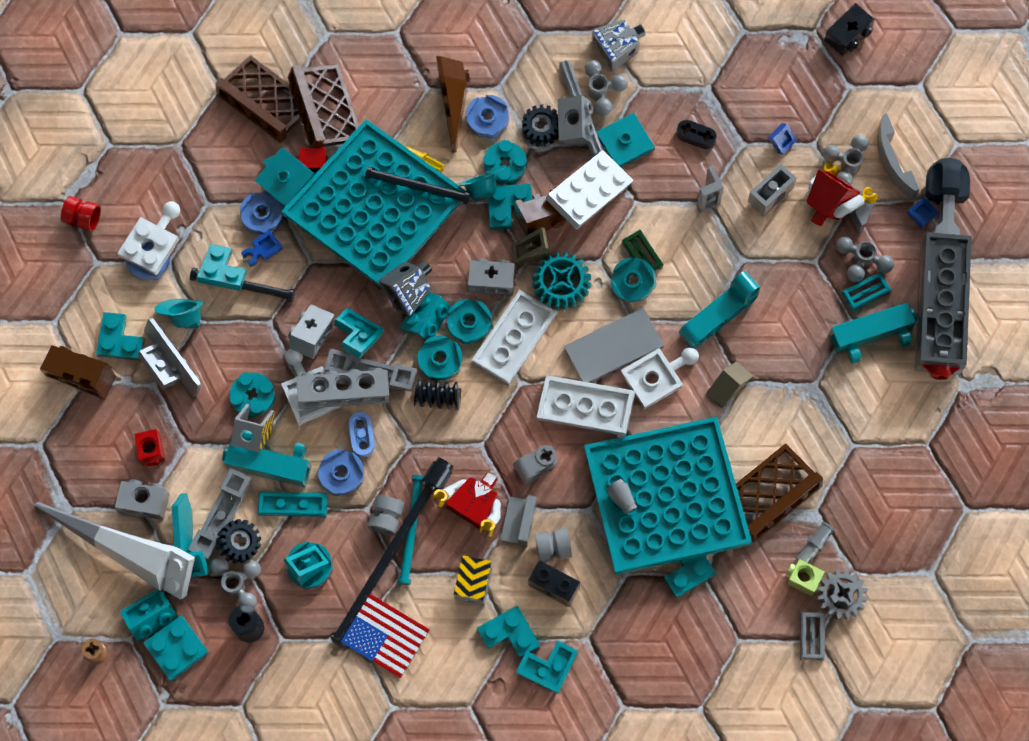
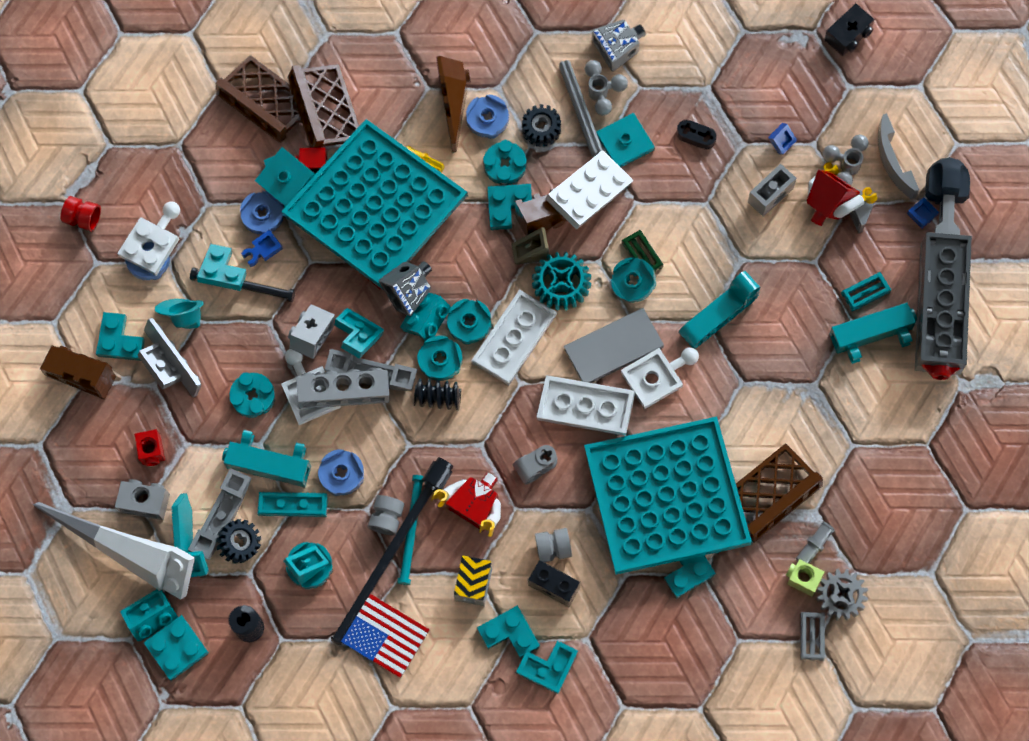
(100, 654): medium nougat bush -> none
(251, 570): light grey piece -> none
(261, 432): light grey piece -> none
(361, 435): light blue plate -> none
(425, 187): black bar -> none
(481, 186): teal piece -> none
(500, 284): light grey brick -> none
(519, 520): light grey panel -> none
(568, 111): light grey brick -> none
(622, 496): light grey cone -> none
(710, 194): light grey panel -> none
(729, 384): dark tan slope -> none
(856, 272): light grey piece -> none

